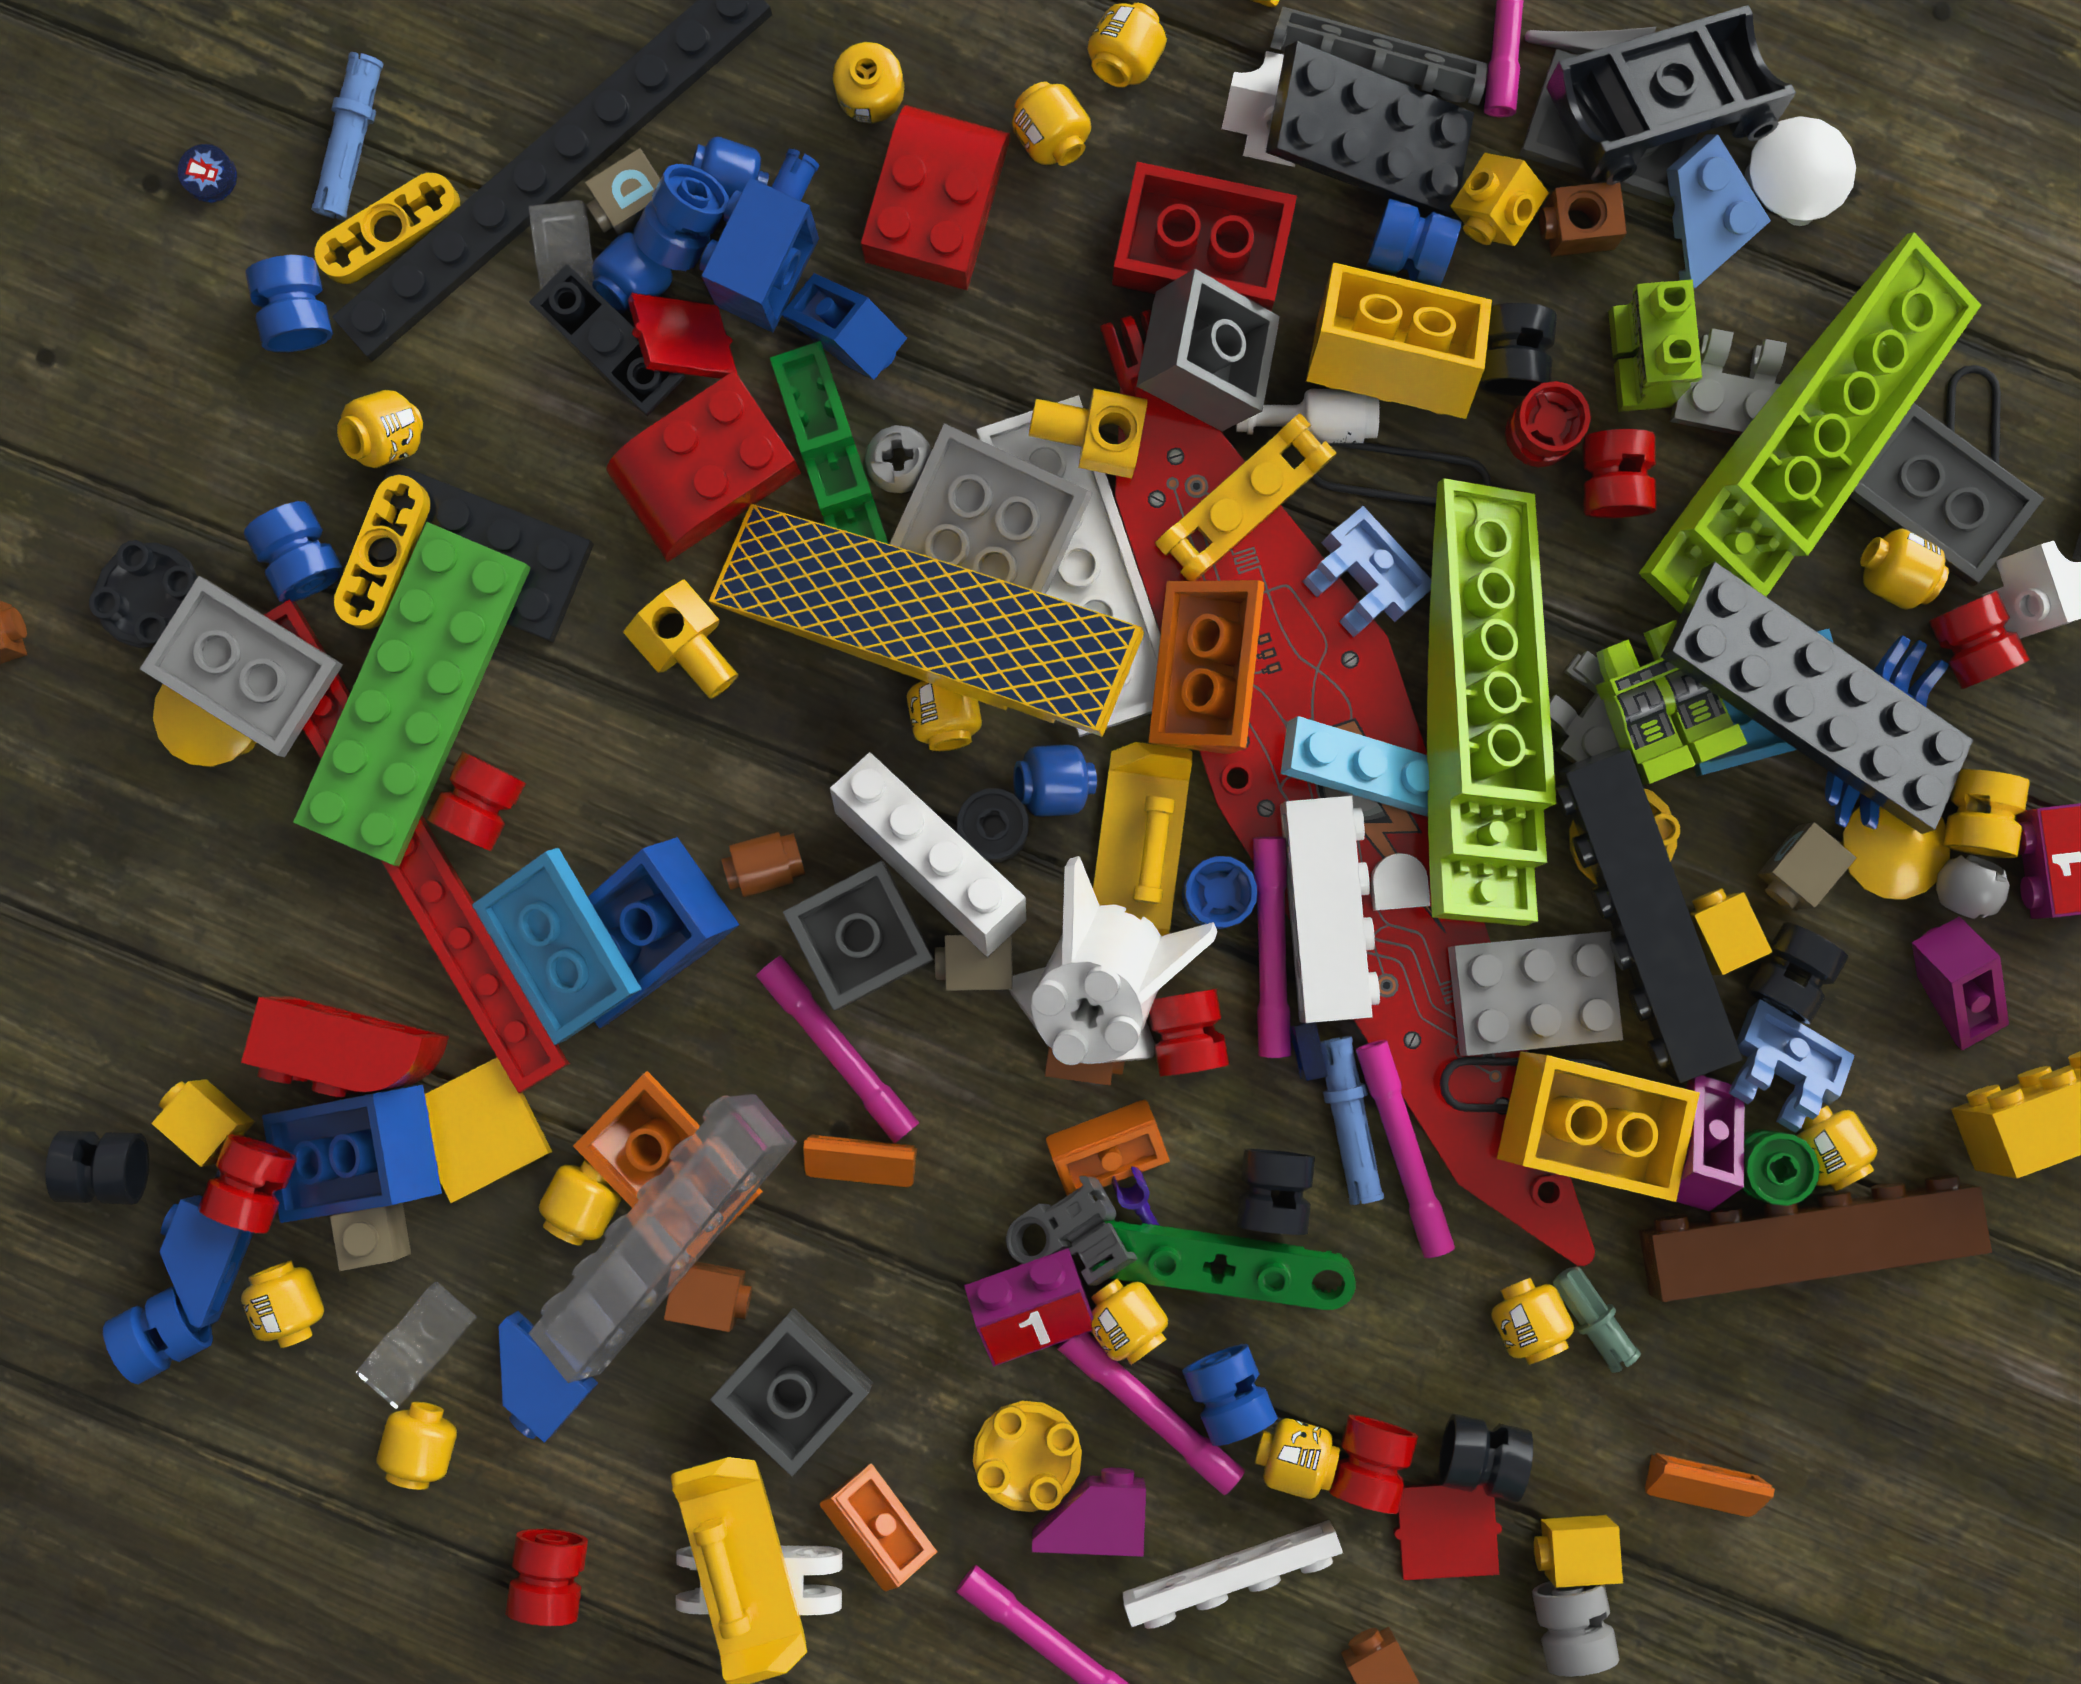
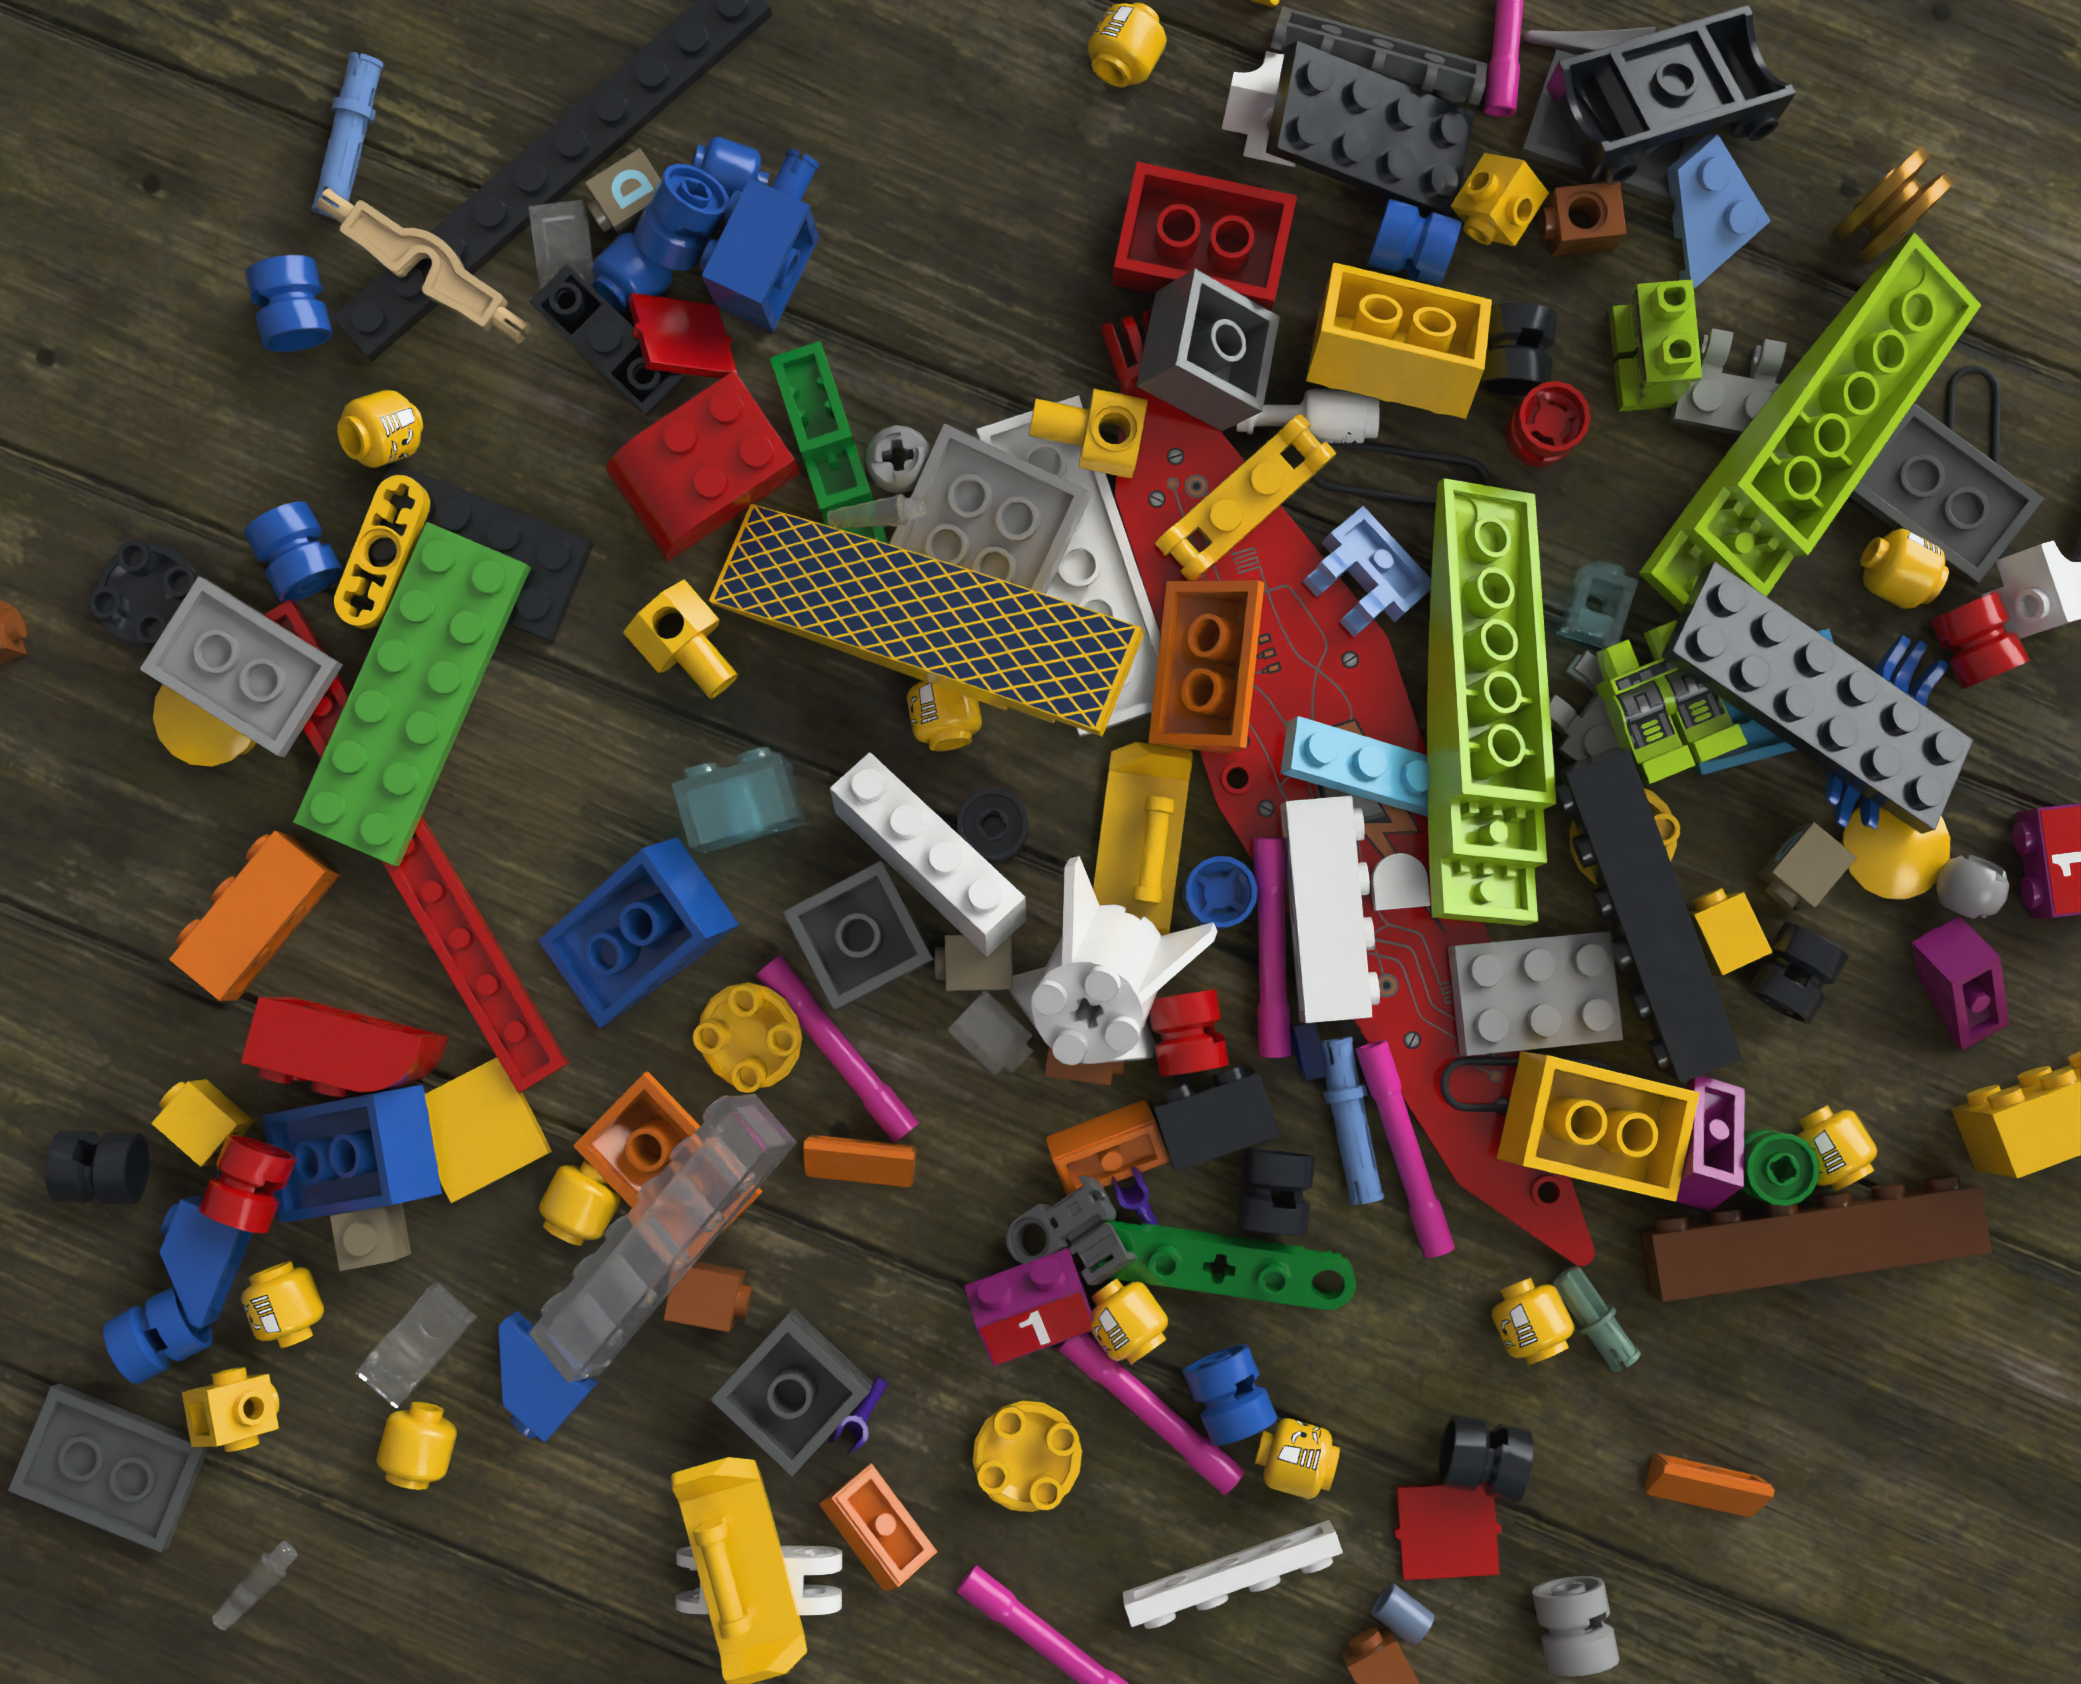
(108, 1467): none -> dark grey plate
(207, 173): clear blue tile -> none
(231, 1410): none -> yellow brick
(253, 915): none -> orange brick
(256, 1584): none -> clear animal
(365, 263): yellow beam -> none
(403, 248): none -> tan piece
(476, 801): red wheel -> none
(546, 1584): red wheel -> none
(556, 946): dark azure plate -> none
(739, 801): none -> clear light blue brick
(749, 1036): none -> yellow dish
(763, 863): dark orange brick -> none
(846, 325): blue slope -> none
(860, 1416): none -> dark purple hand
(868, 82): yellow head -> none
(879, 513): none -> clear animal
(934, 196): red brick -> none
(992, 1034): none -> clear brick
(1051, 124): yellow head -> none
(1054, 780): blue head -> none
(1097, 1518): magenta slope -> none
(1214, 1118): none -> black brick
(1371, 1471): red wheel -> none
(1402, 1614): none -> sand blue hinge
(1579, 1551): yellow brick -> none
(1616, 593): none -> clear light blue brick
(1619, 473): red wheel -> none
(1796, 1054): medium blue plate -> none
(1802, 170): white dish -> none
(1894, 206): none -> pearl gold wheel
(1986, 833): yellow wheel -> none

